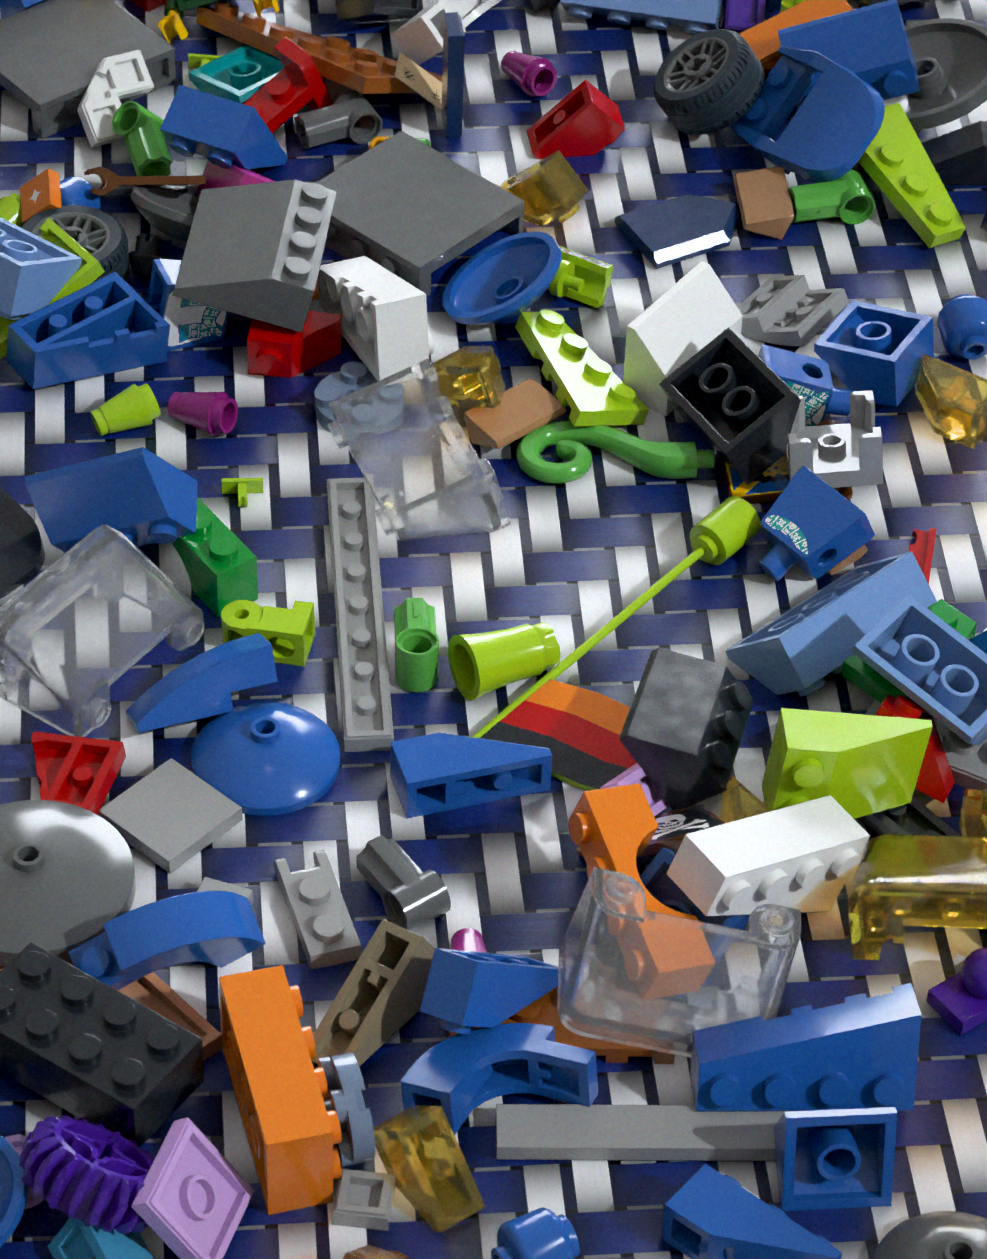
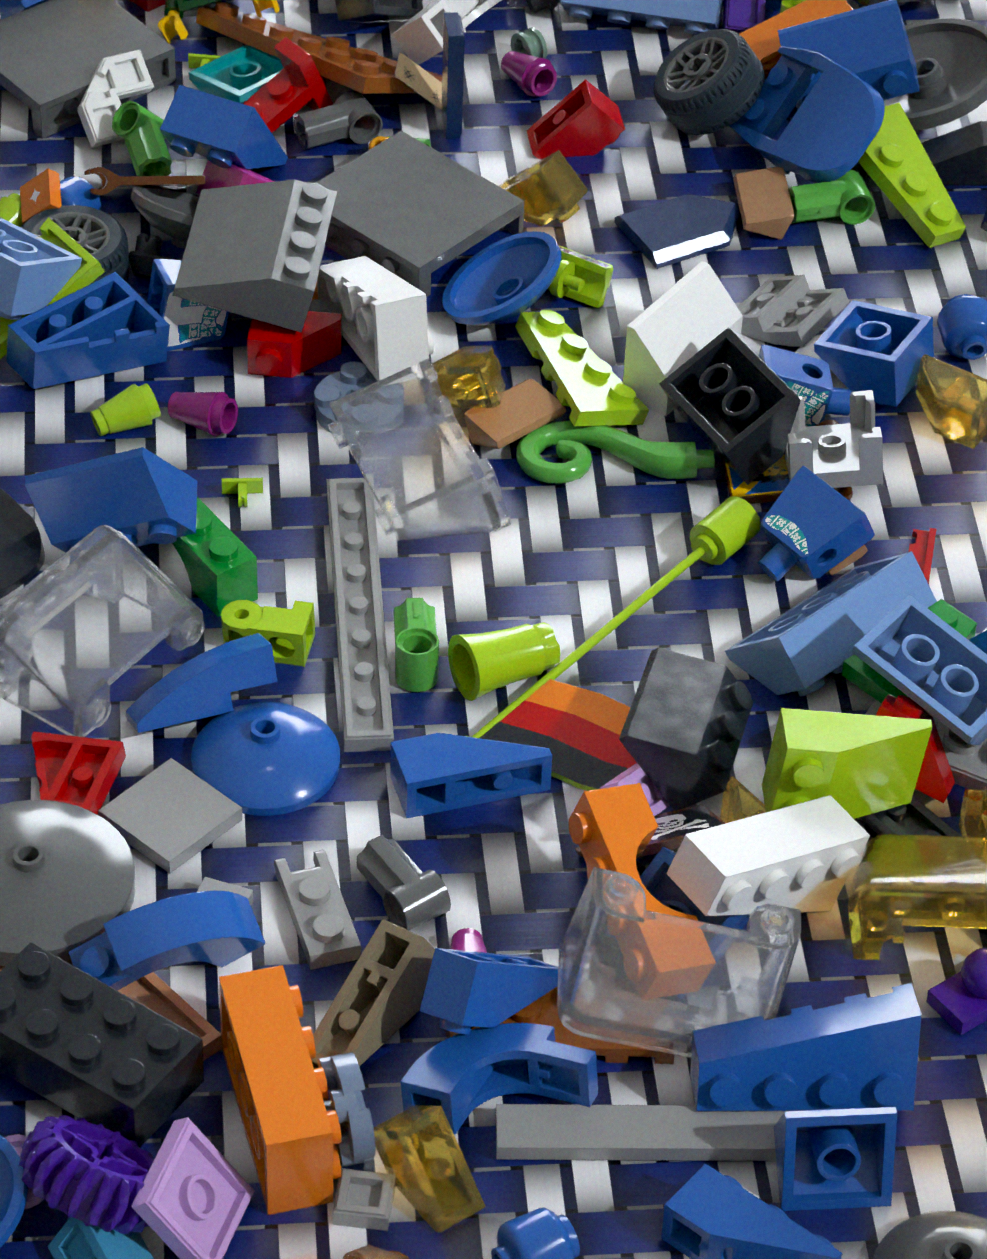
(529, 43): none -> sand green bush

